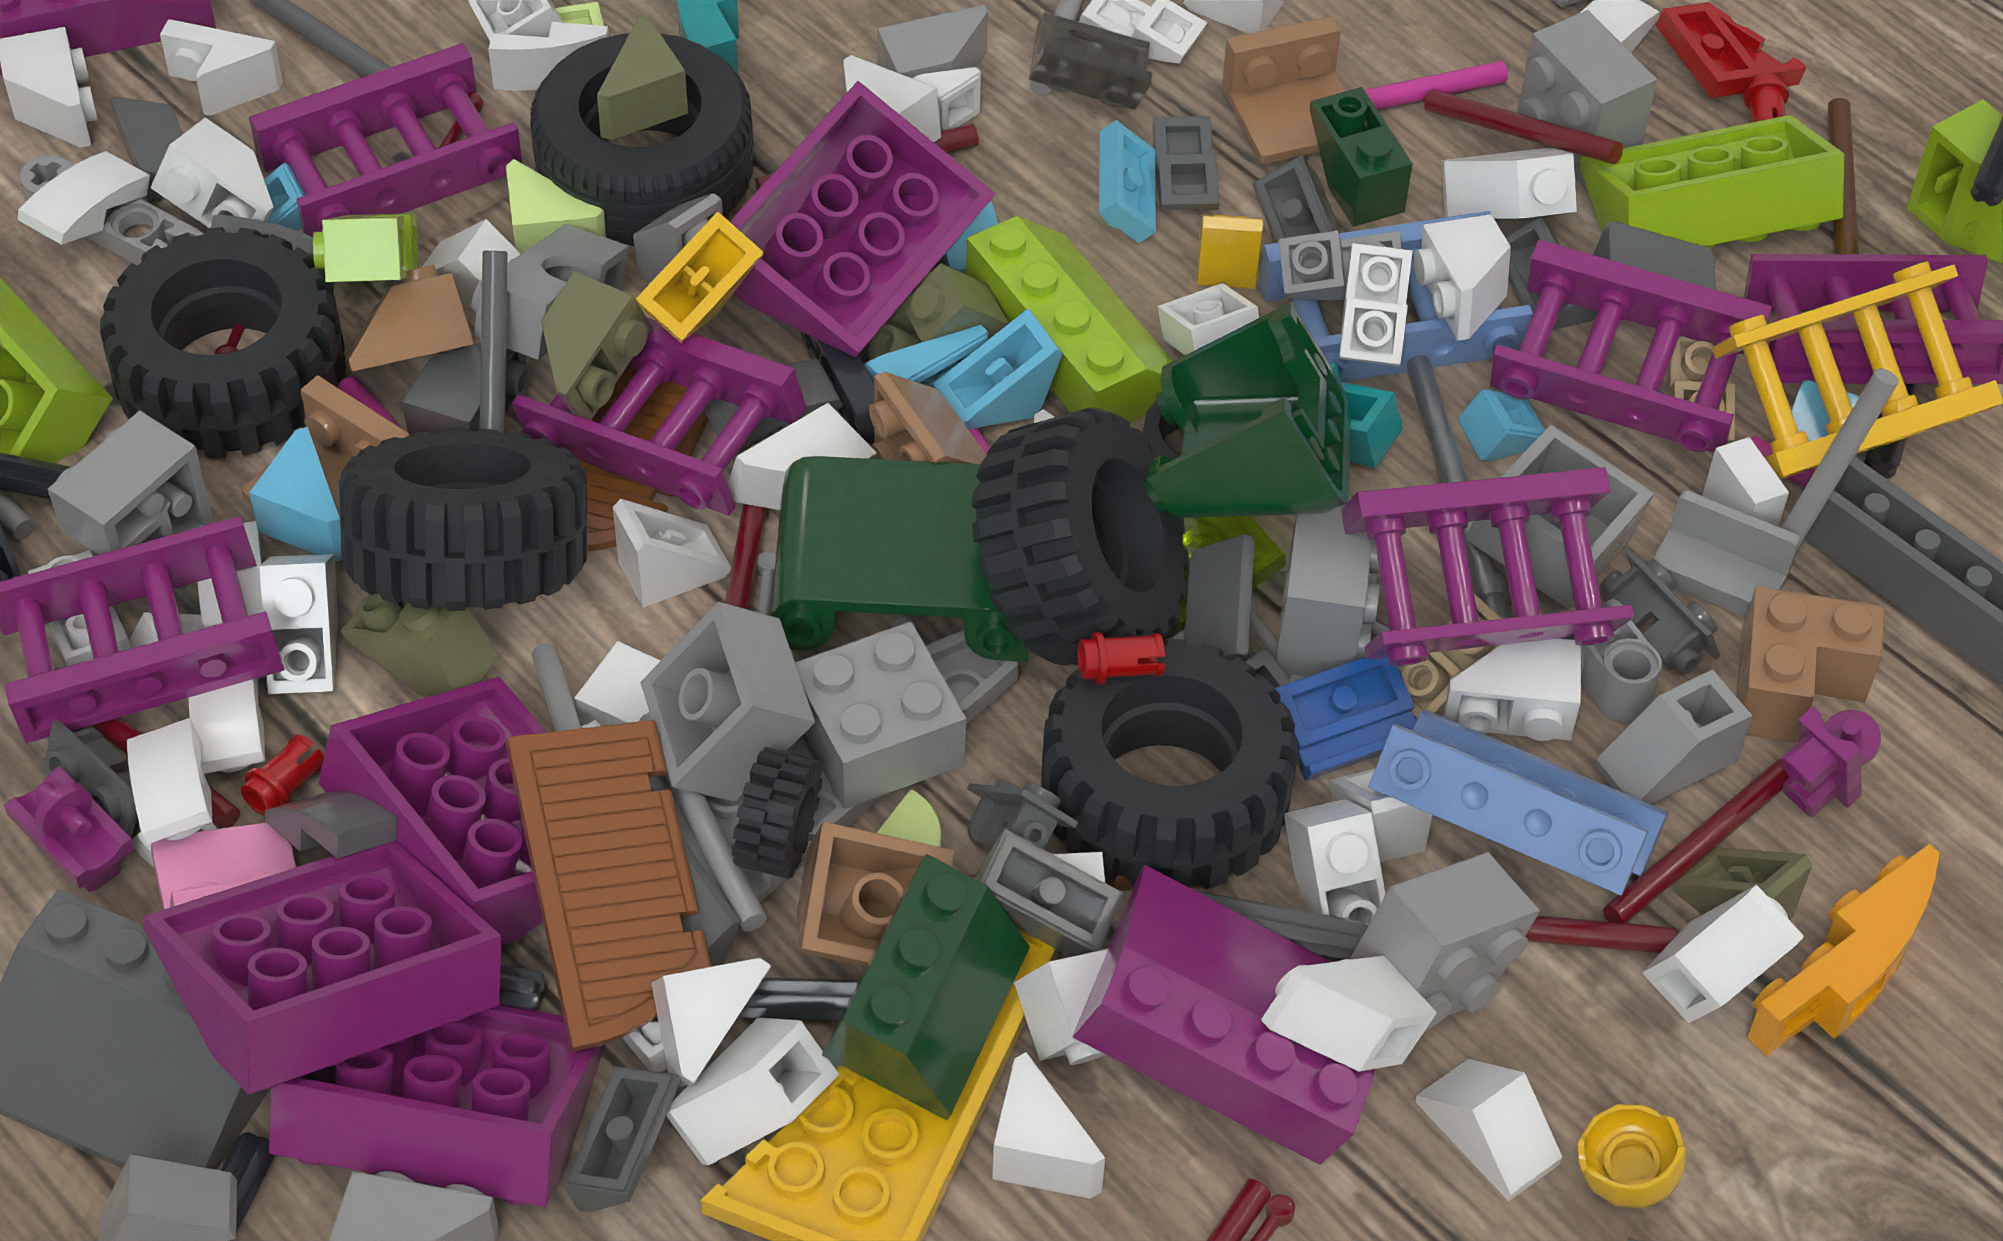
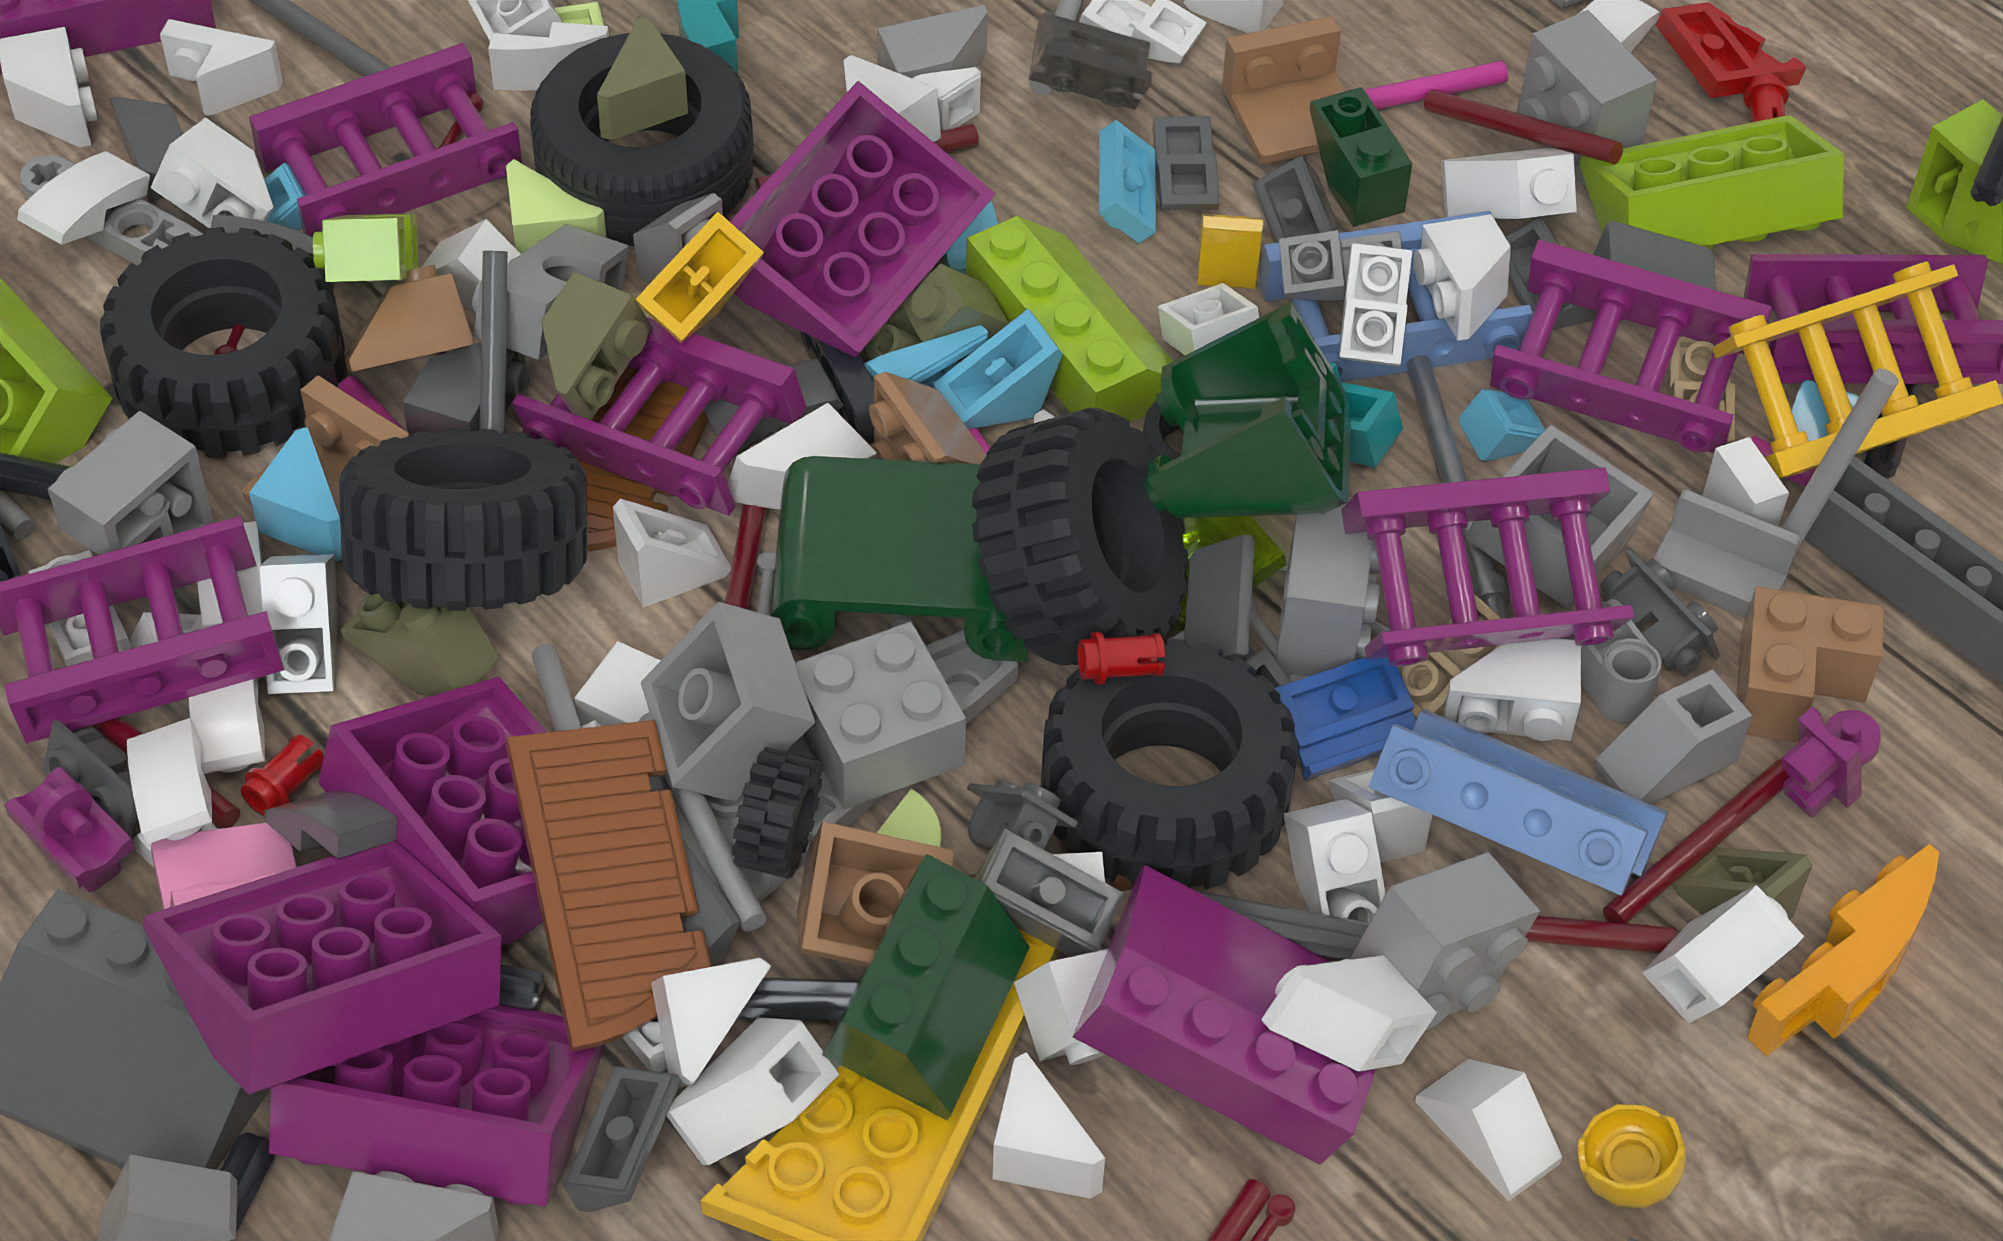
(1841, 137): reddish brown bar -> none

